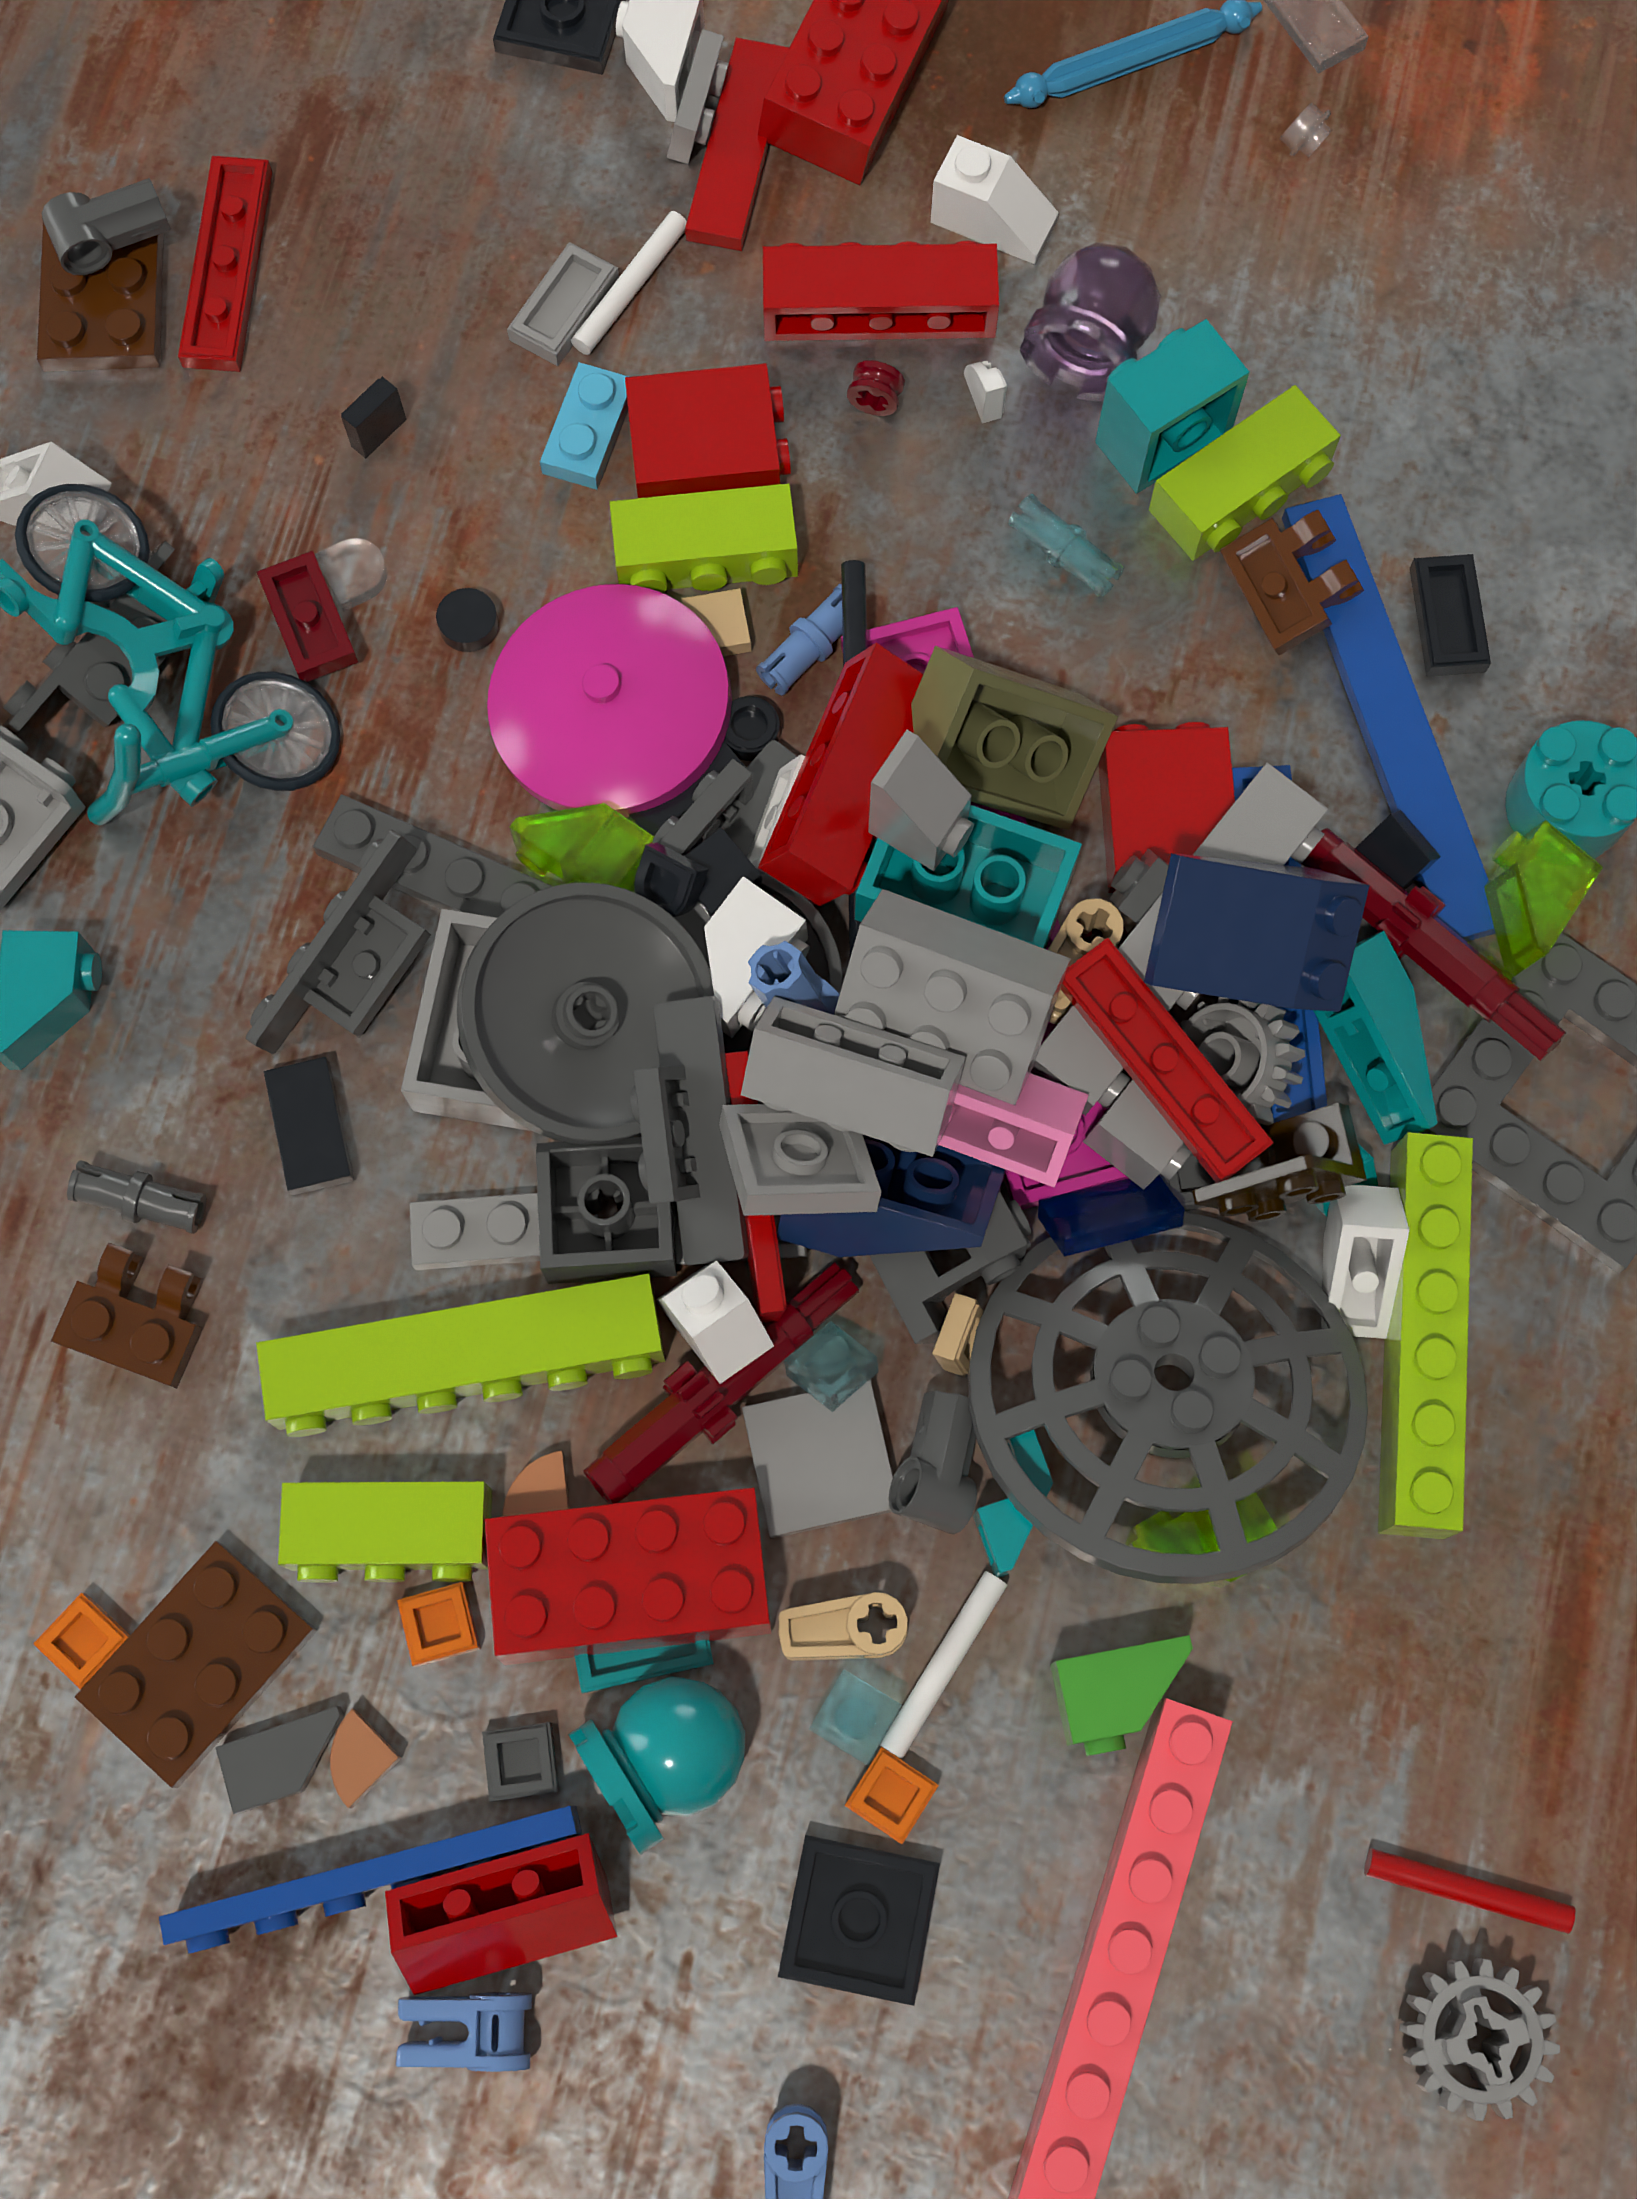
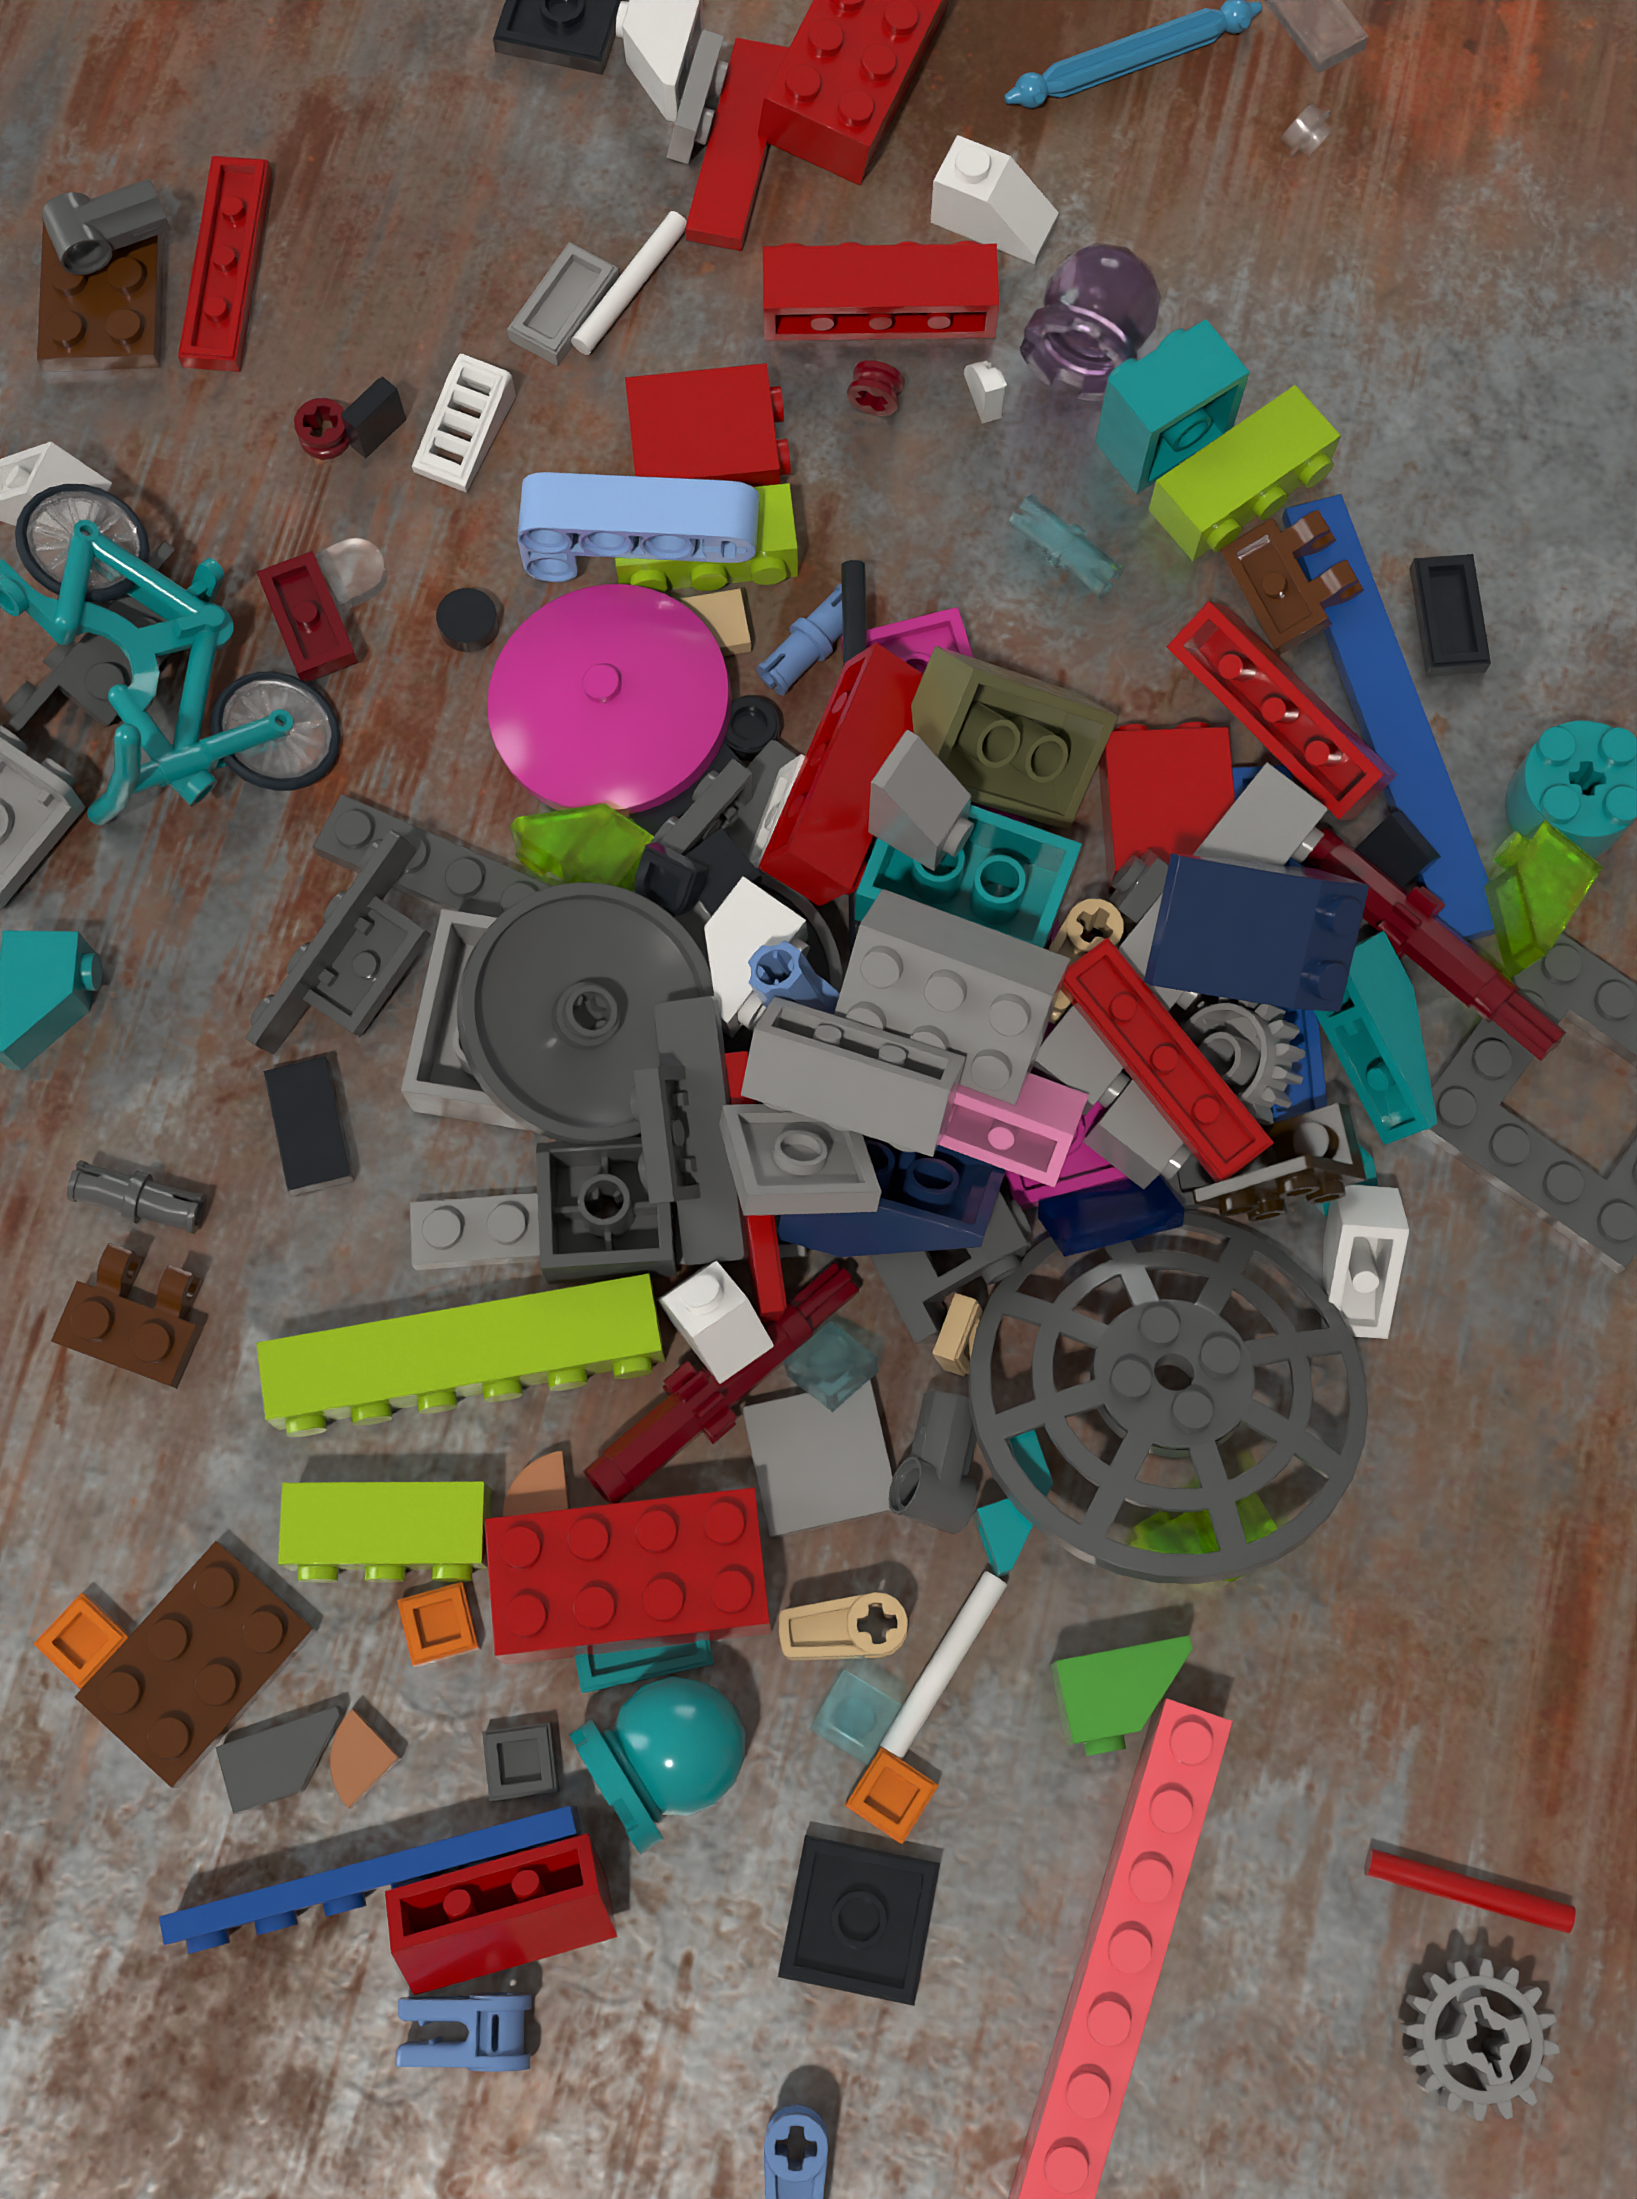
(310, 418): none -> dark red bush
(479, 389): none -> white slope
(586, 427): medium azure plate -> none
(632, 518): none -> light blue beam
(1281, 711): none -> red brick
(1428, 1343): lime brick -> none

